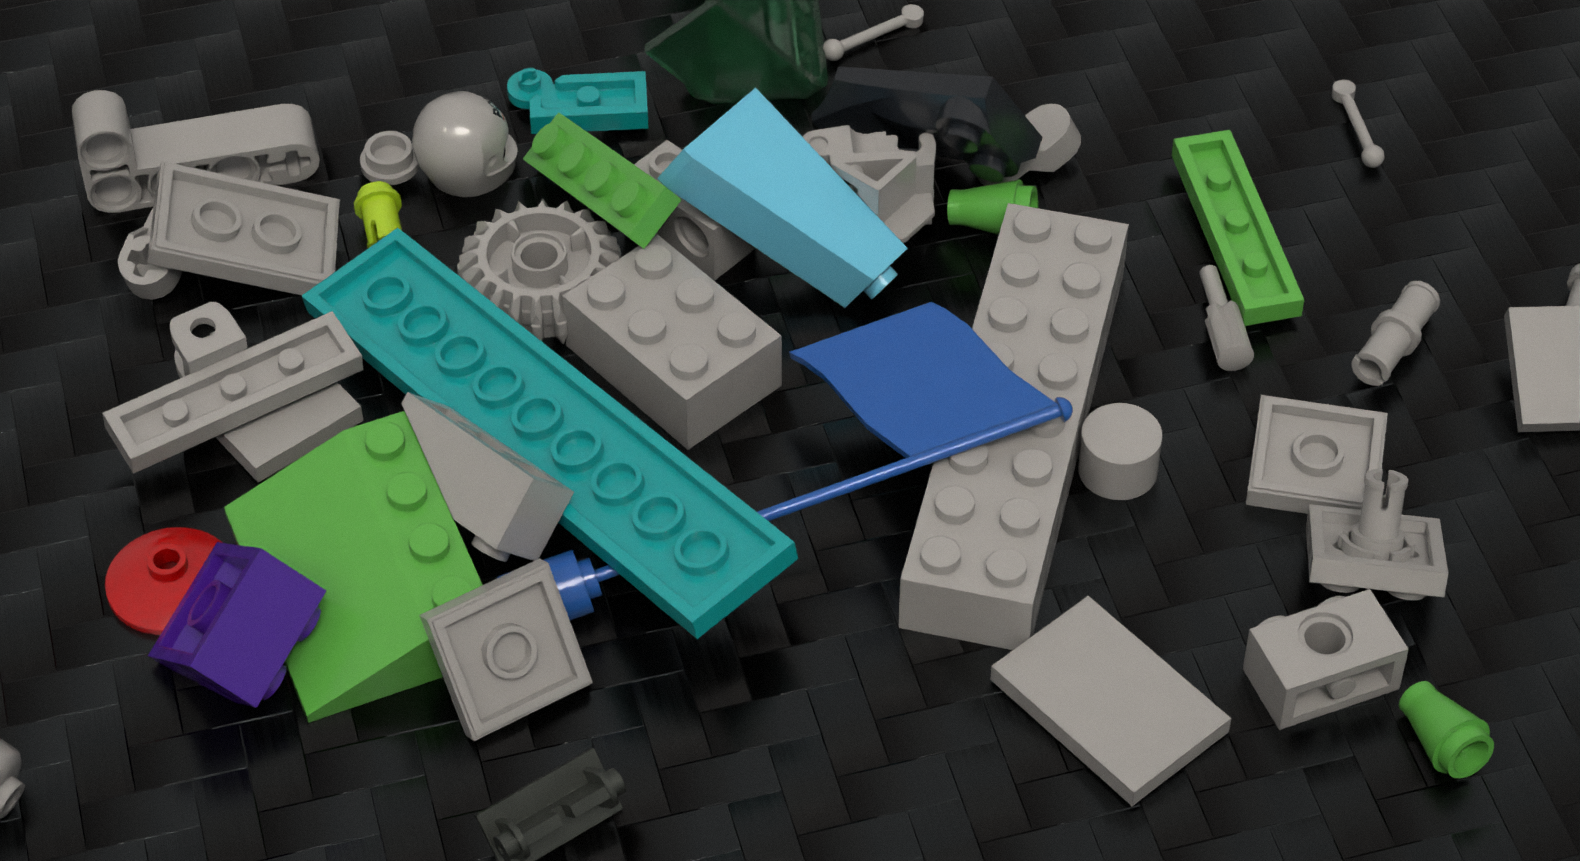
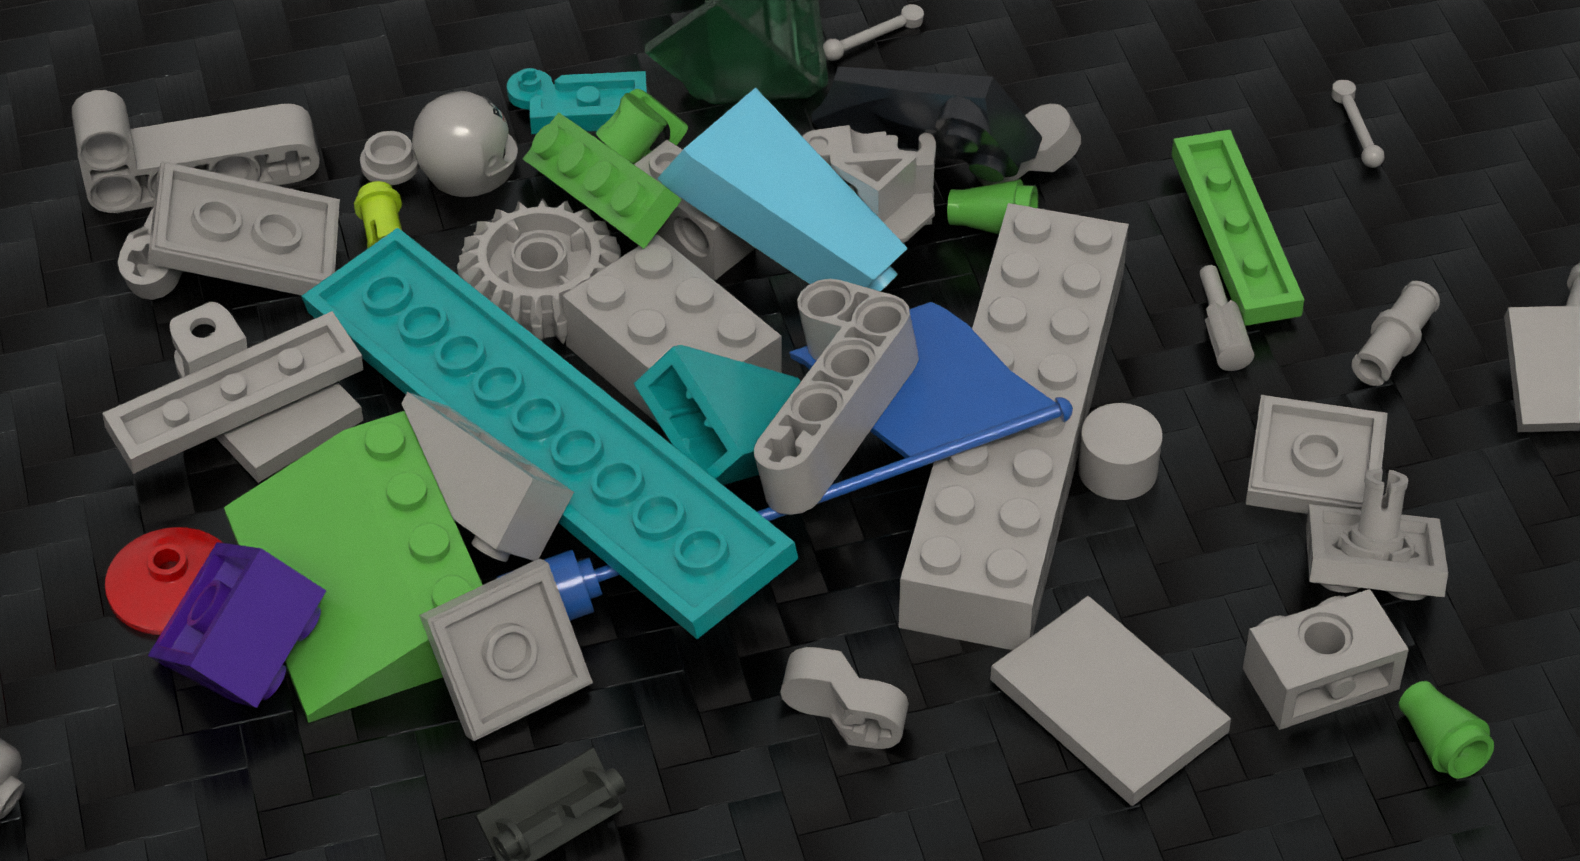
(638, 125): none -> bright green leg
(714, 407): none -> teal slope
(862, 709): none -> light grey piece
(863, 359): none -> light grey beam

